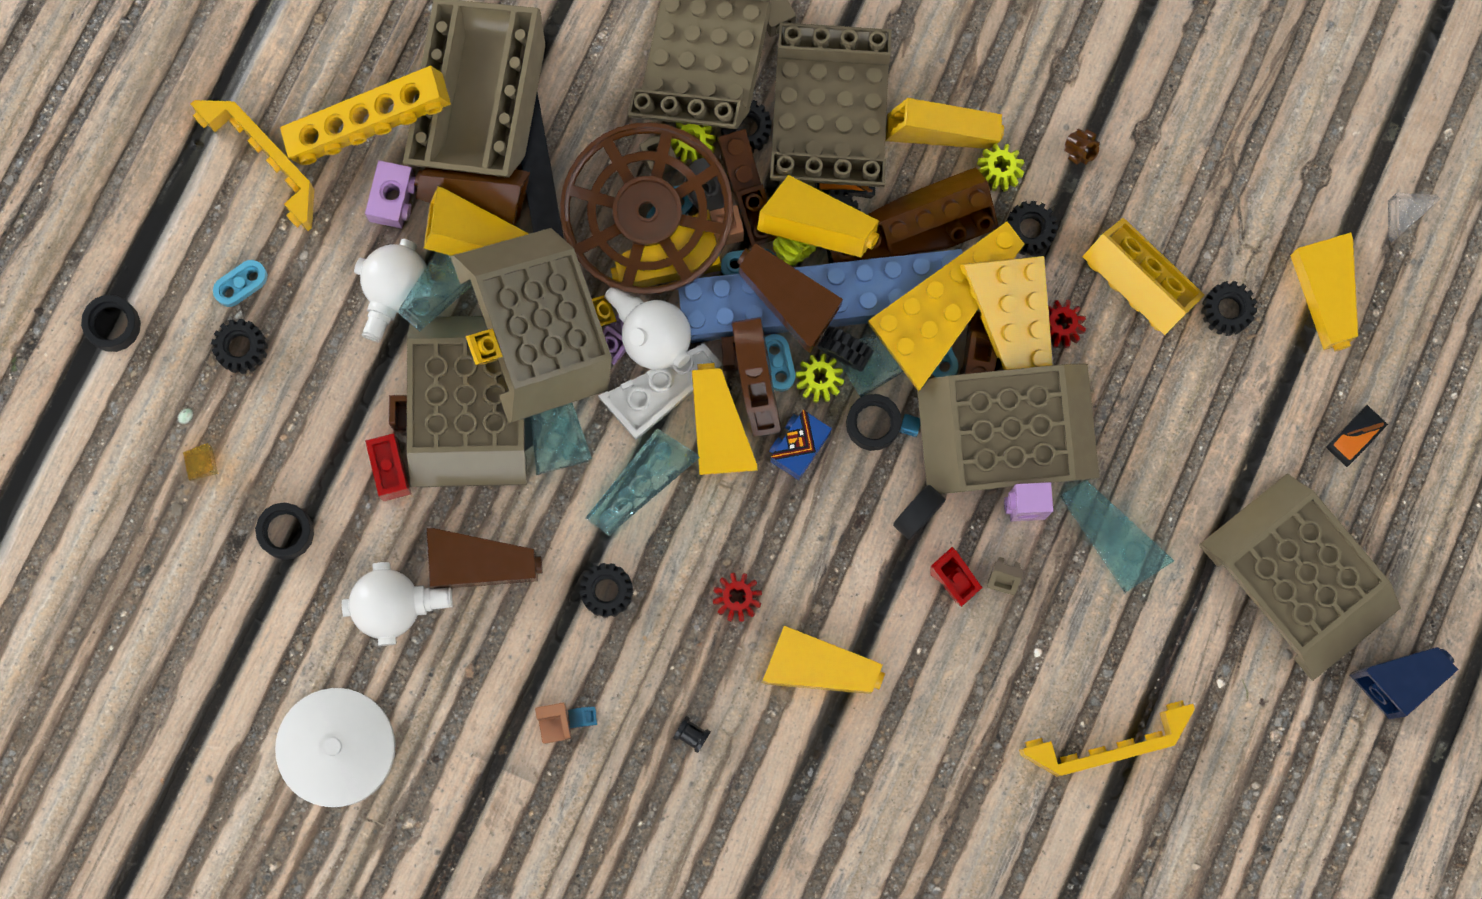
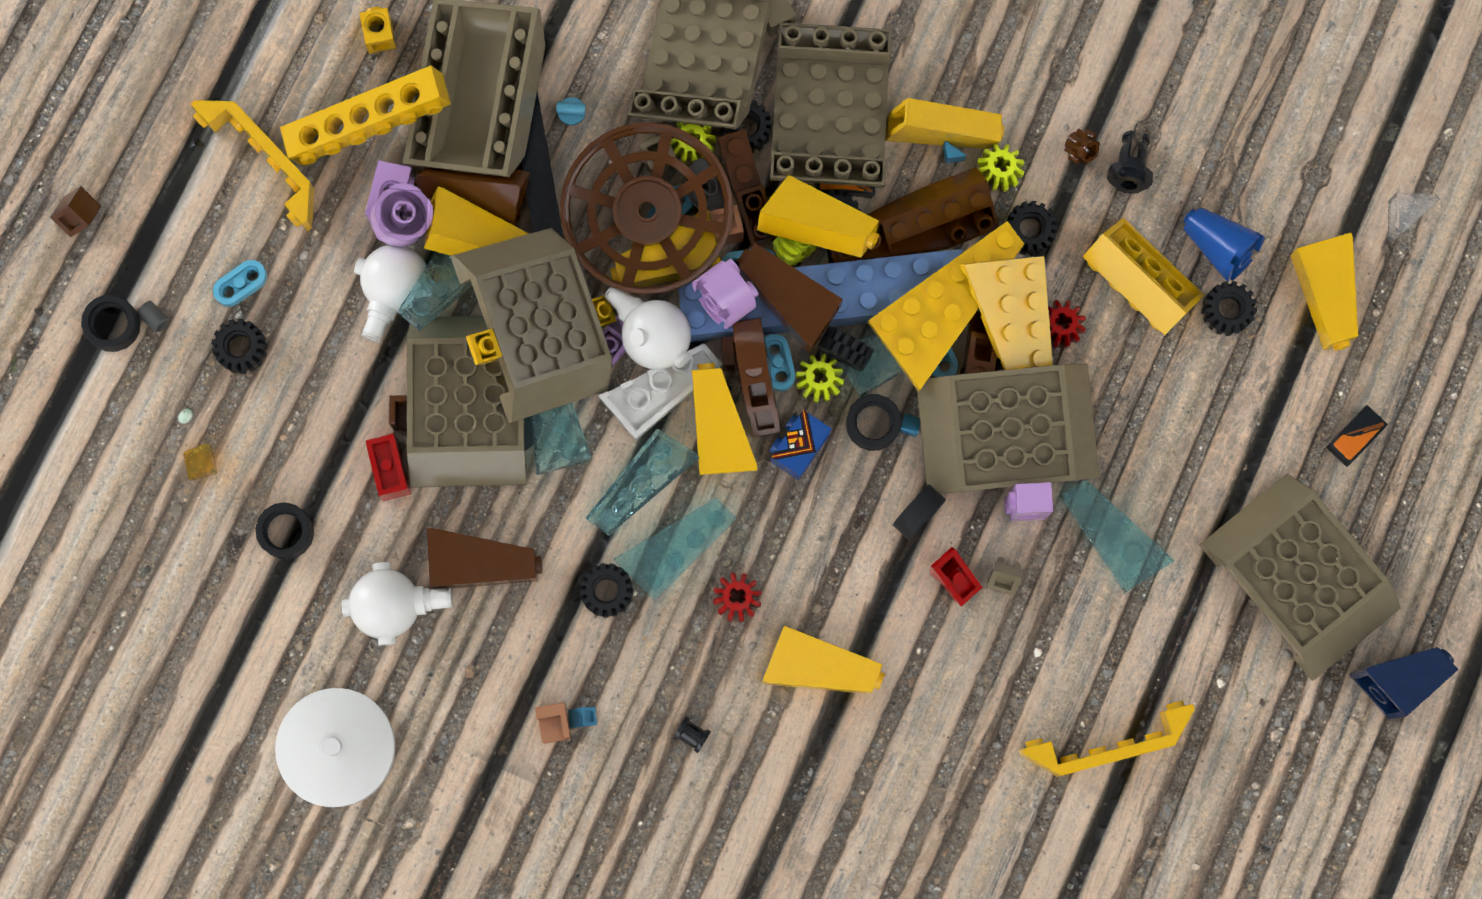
(75, 211): none -> reddish brown panel
(153, 316): none -> dark grey hinge
(382, 40): none -> yellow brick
(415, 207): none -> lavender brick
(571, 111): none -> medium azure plate
(665, 556): none -> clear light blue wing
(725, 293): none -> lavender brick
(952, 154): none -> dark azure piece
(1131, 173): none -> black piece
(1223, 241): none -> blue cone

